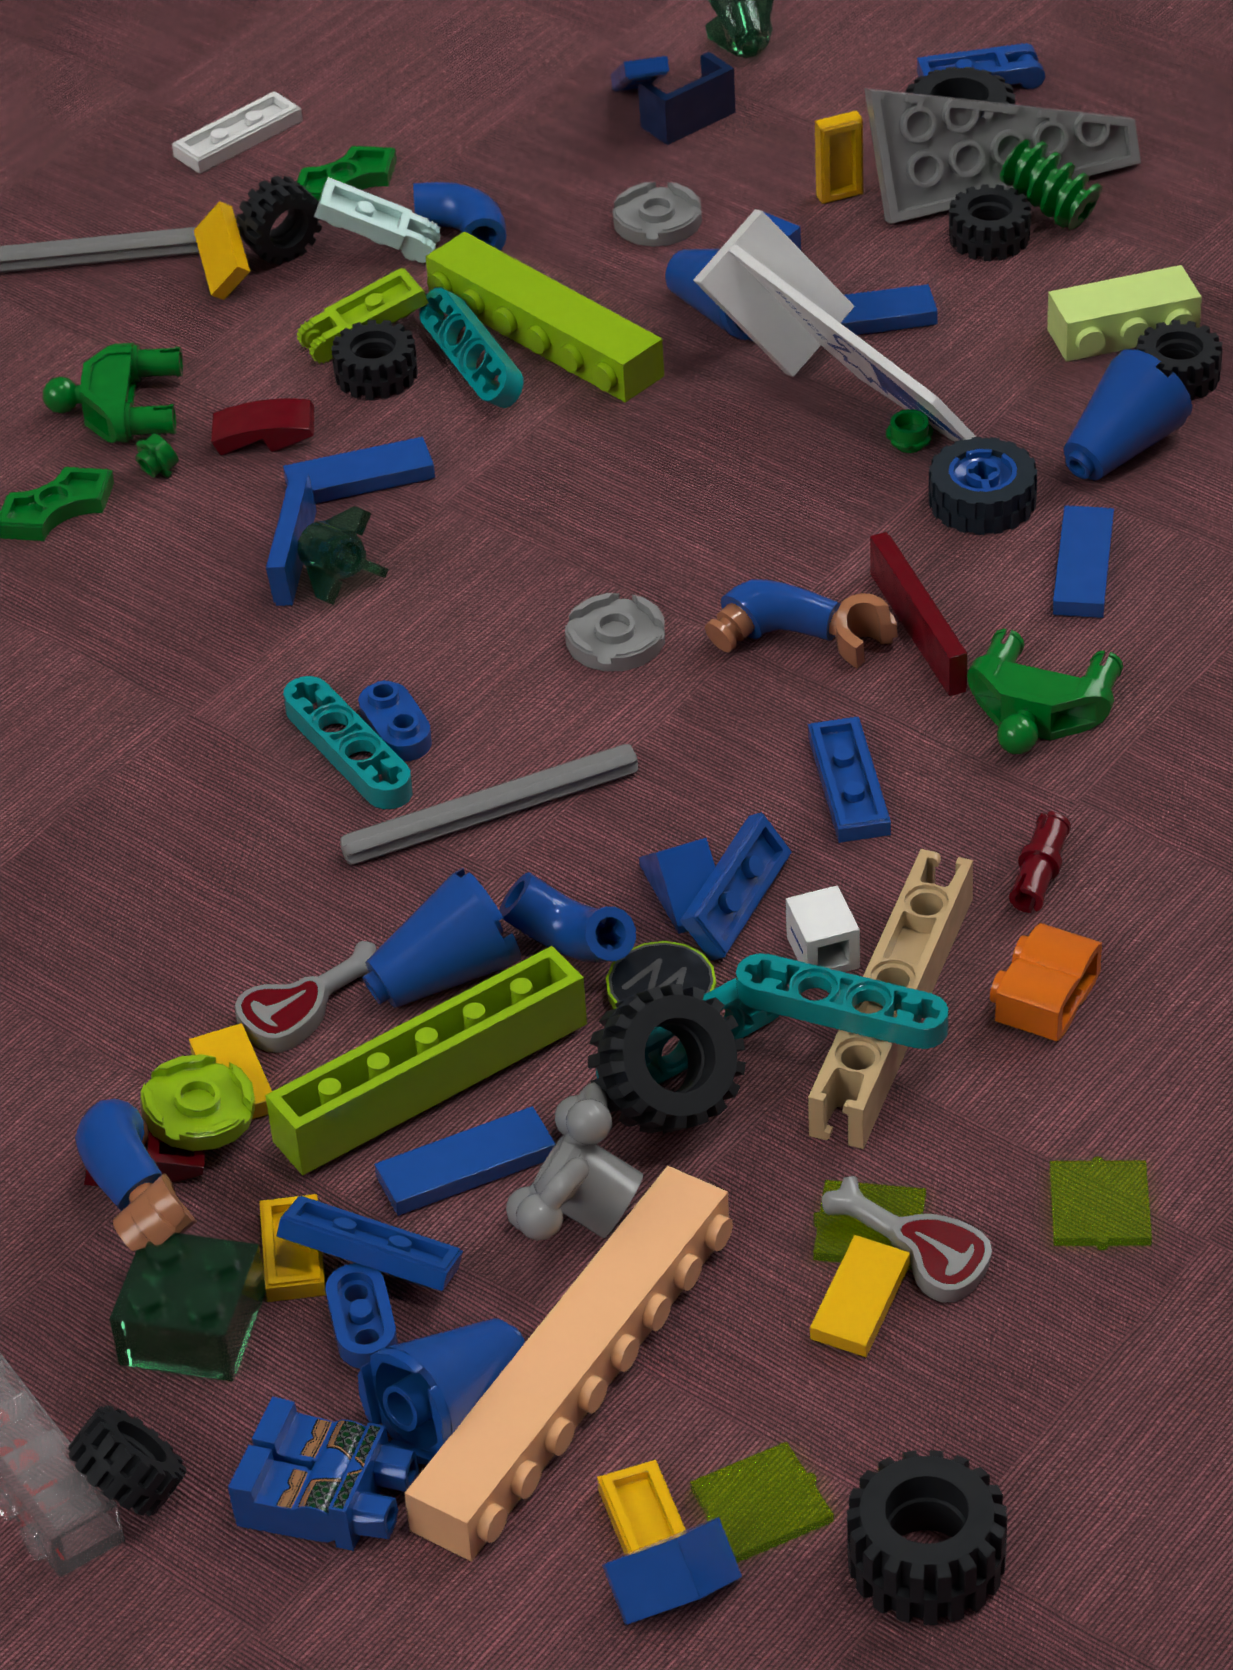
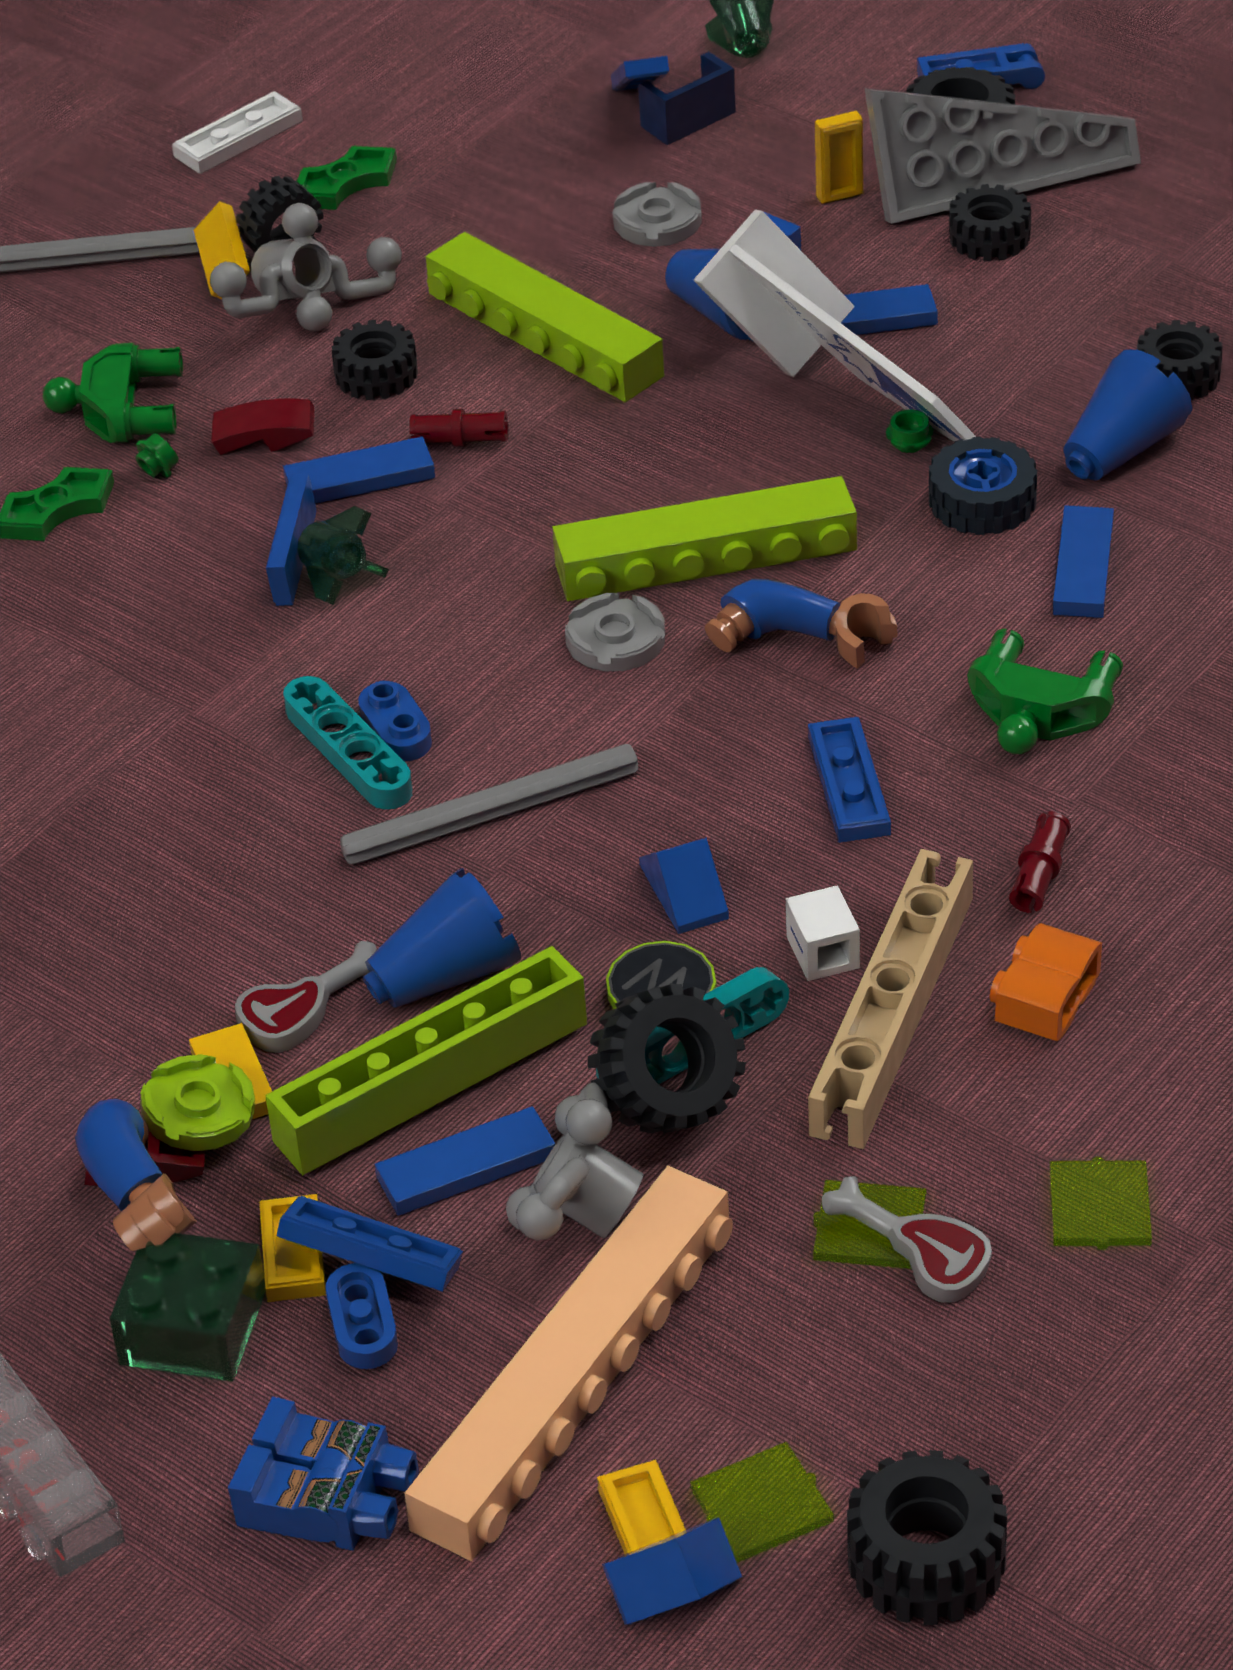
(127, 1460): black tyre -> none
(314, 273): none -> light grey wheel
(377, 220): light aqua hinge -> none
(384, 299): lime hinge -> none
(434, 1382): blue cone -> none
(460, 427): none -> dark red pin
(461, 209): blue cylinder -> none
(467, 351): teal beam -> none
(567, 925): blue cylinder -> none
(705, 538): none -> lime brick
(736, 886): blue tile -> none
(844, 994): teal beam -> none
(860, 1296): yellow tile -> none
(918, 614): dark red tile -> none
(1050, 186): green piece -> none
(1116, 311): yellowish green brick -> none

